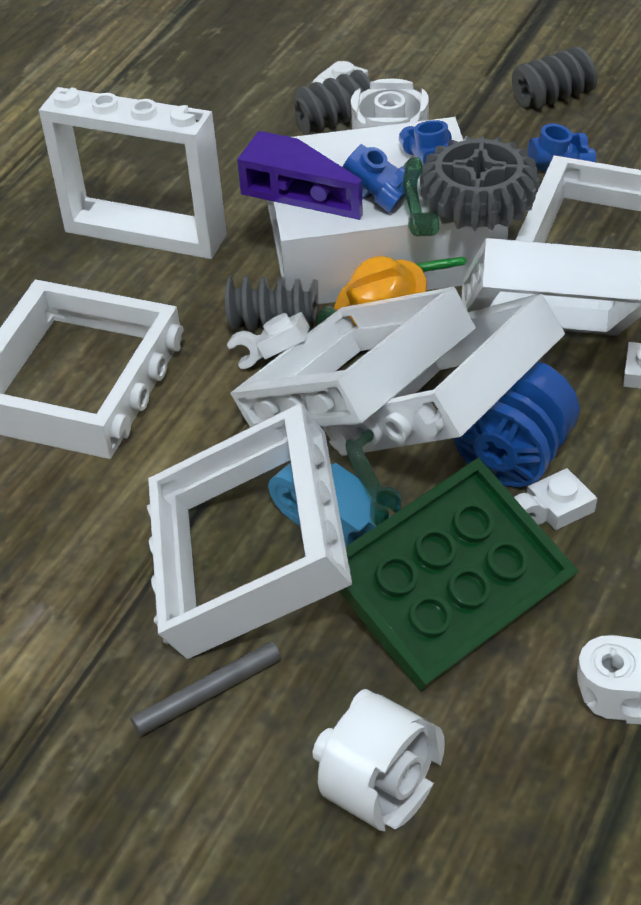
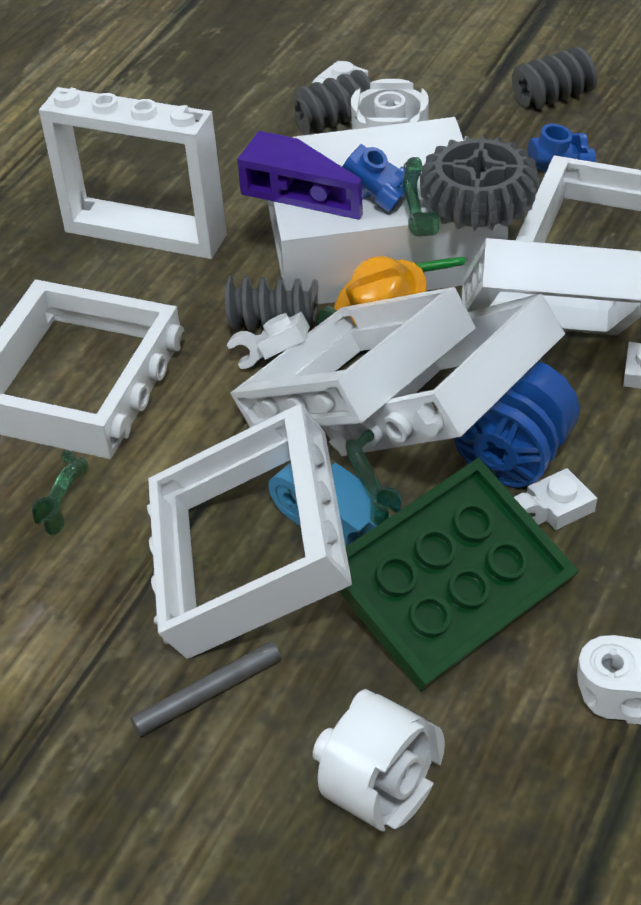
(48, 508): none -> clear green piece
(424, 138): blue plate -> none

